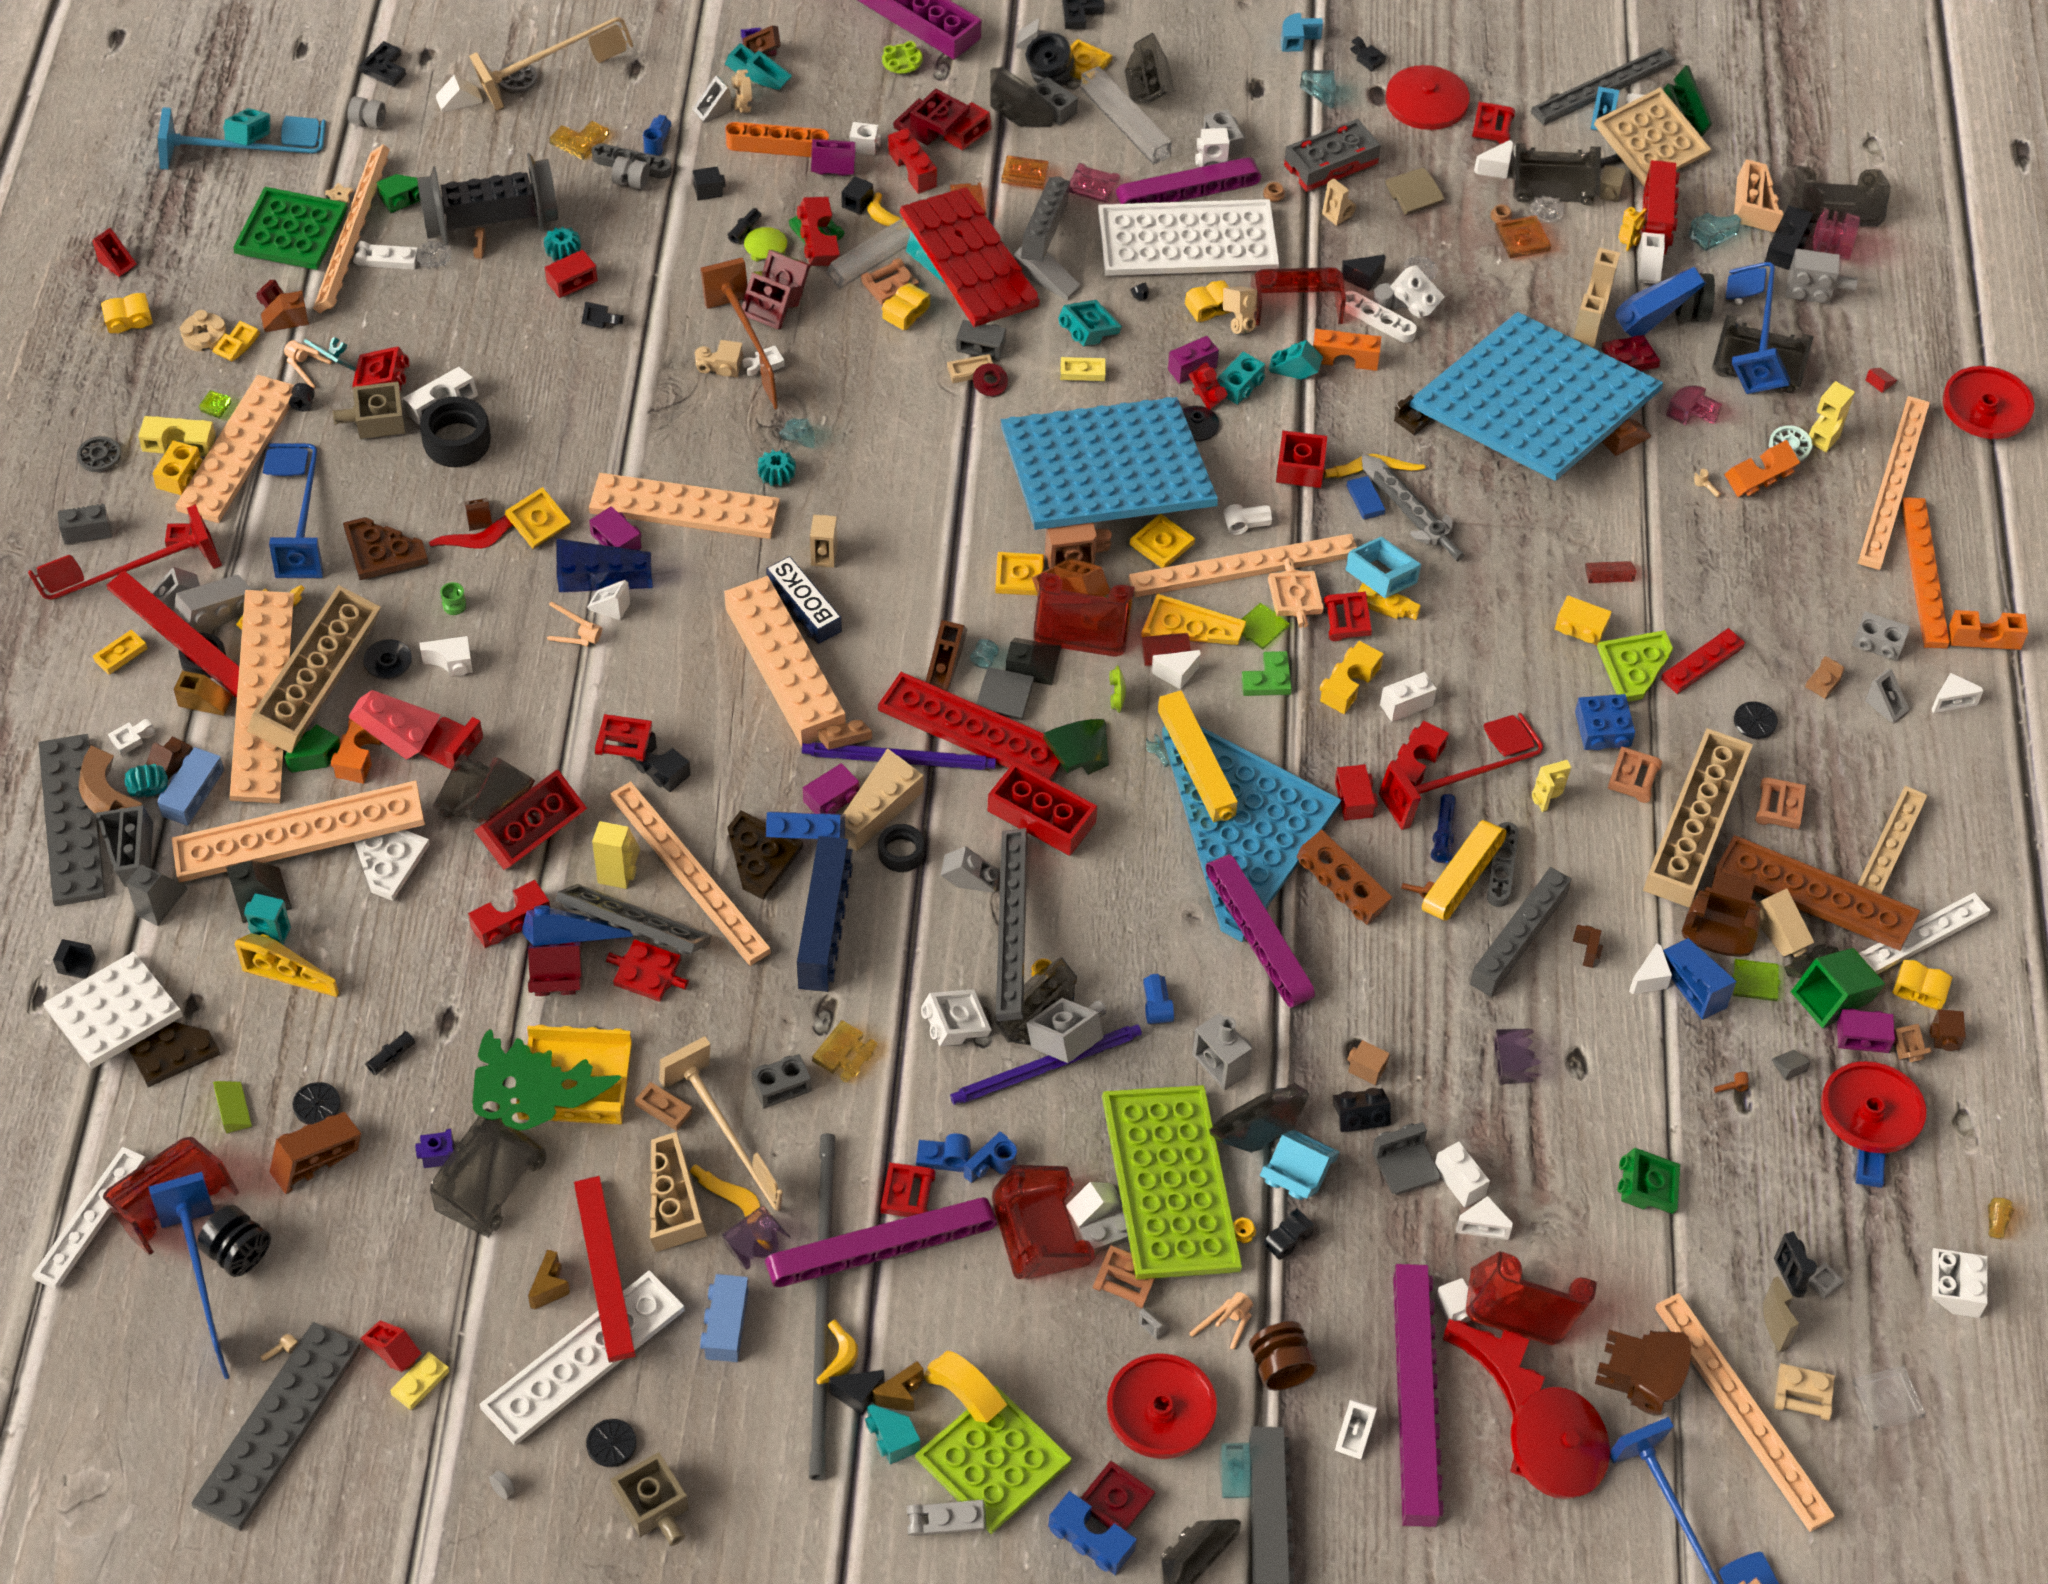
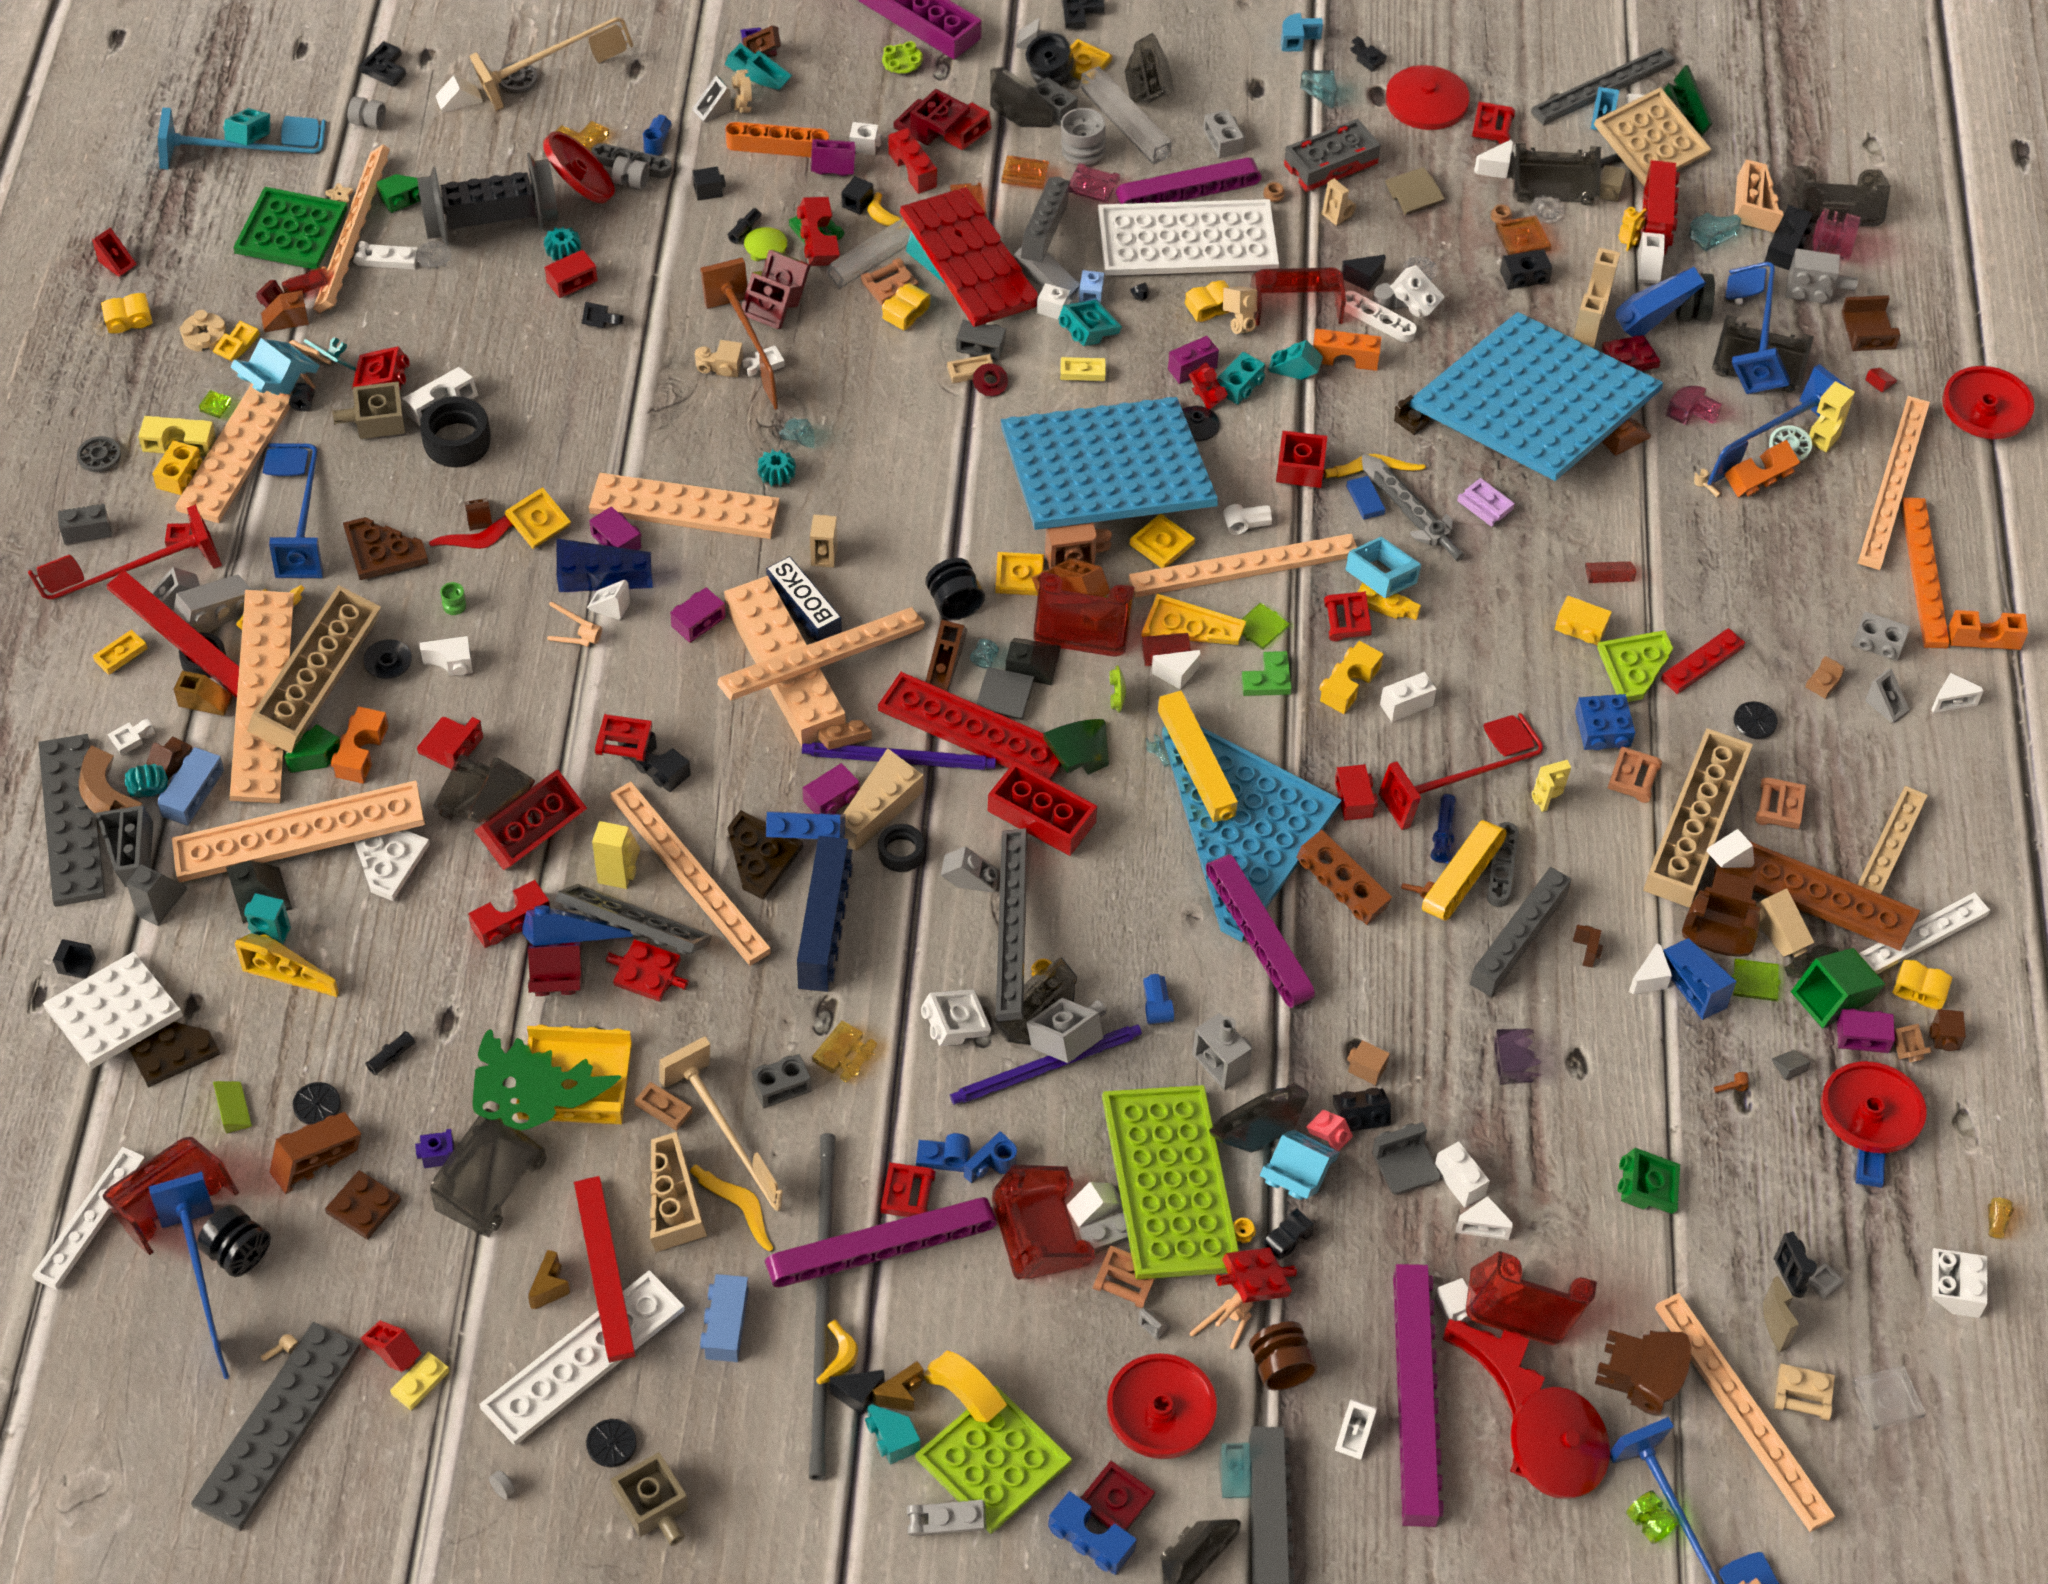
(274, 367): none -> medium azure bracket
(306, 281): none -> clear red slope
(363, 1204): none -> reddish brown plate
(394, 722): coral wedge -> none
(481, 242): medium nougat tile -> none
(578, 167): none -> red dish
(697, 614): none -> magenta brick
(743, 1237): piece -> none
(820, 653): none -> light nougat plate
(955, 588): none -> black wheel
(1052, 301): none -> white brick
(1083, 136): none -> light grey wheel
(1091, 286): none -> light blue brick
(1212, 147): white brick -> none
(1256, 1275): none -> red plate
(1295, 593): light nougat plate -> none
(1330, 1128): none -> coral bracket
(1424, 743): red arch -> none
(1486, 502): none -> lavender plate
(1526, 269): none -> black brick
(1649, 1514): none -> clear neon green wheel
(1733, 851): none -> white slope
(1817, 385): none -> blue piece
(1869, 324): none -> reddish brown panel

